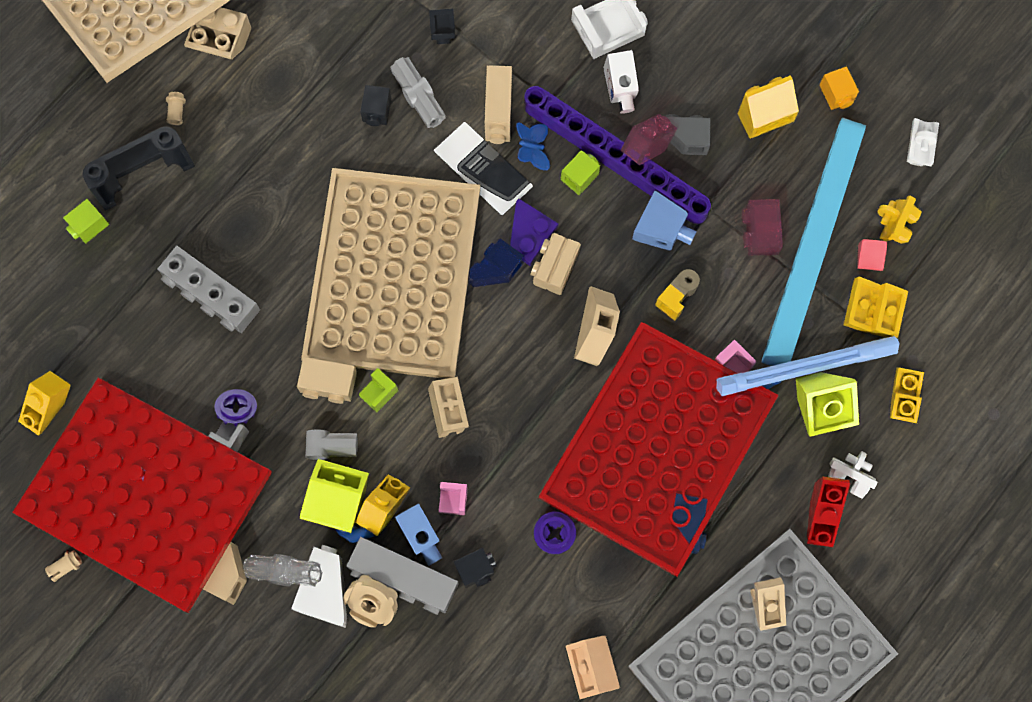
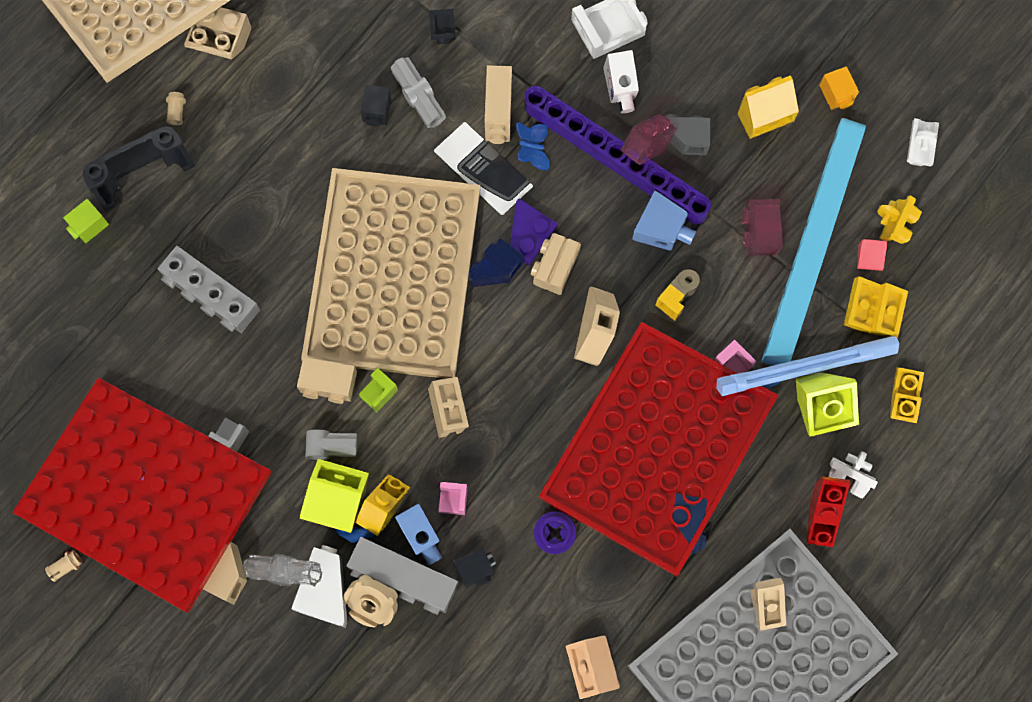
(43, 401): yellow slope -> none
(226, 402): gear -> none
(580, 172): lime brick -> none

